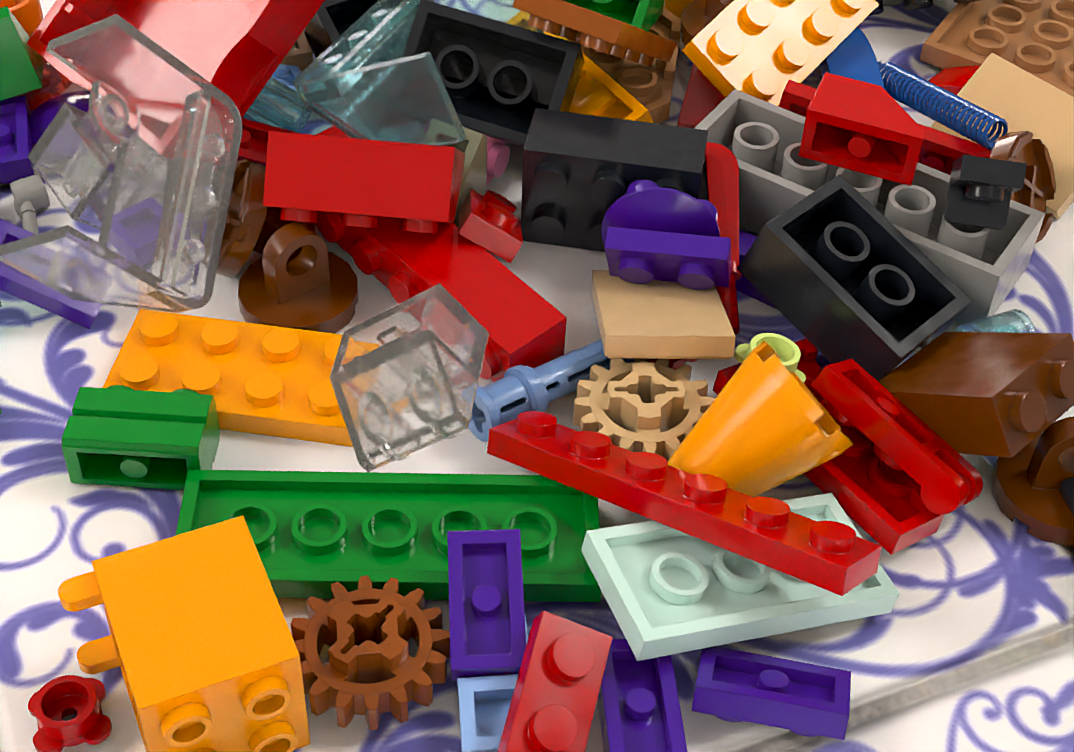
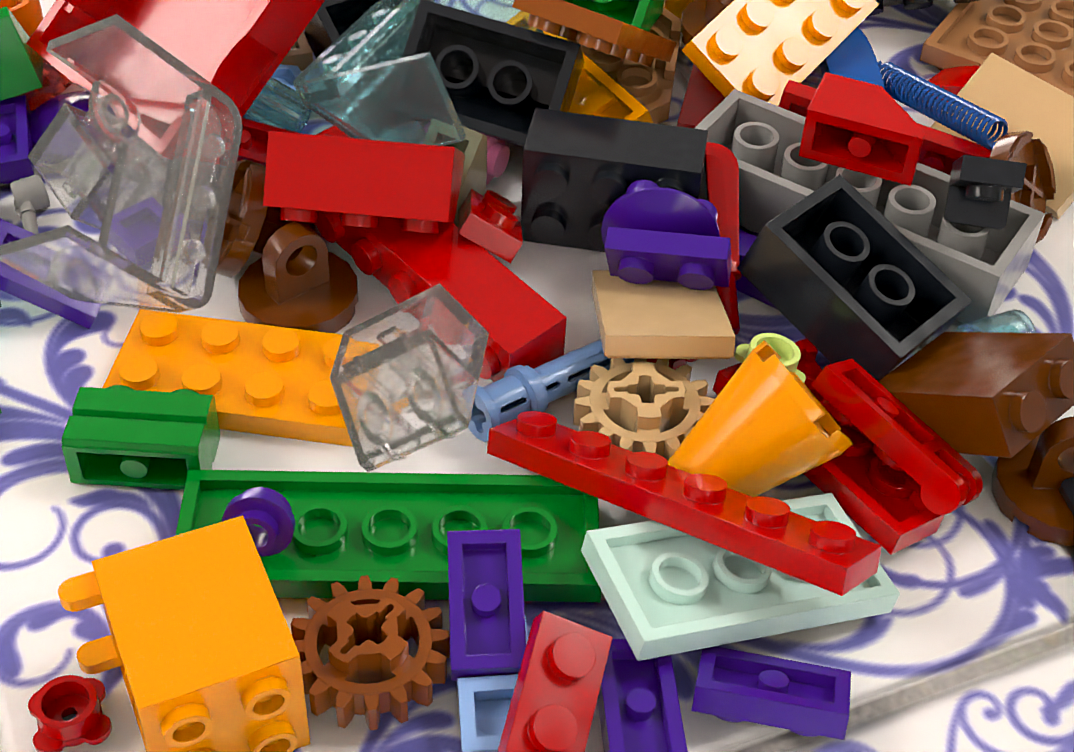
(268, 510): none -> dark purple plate

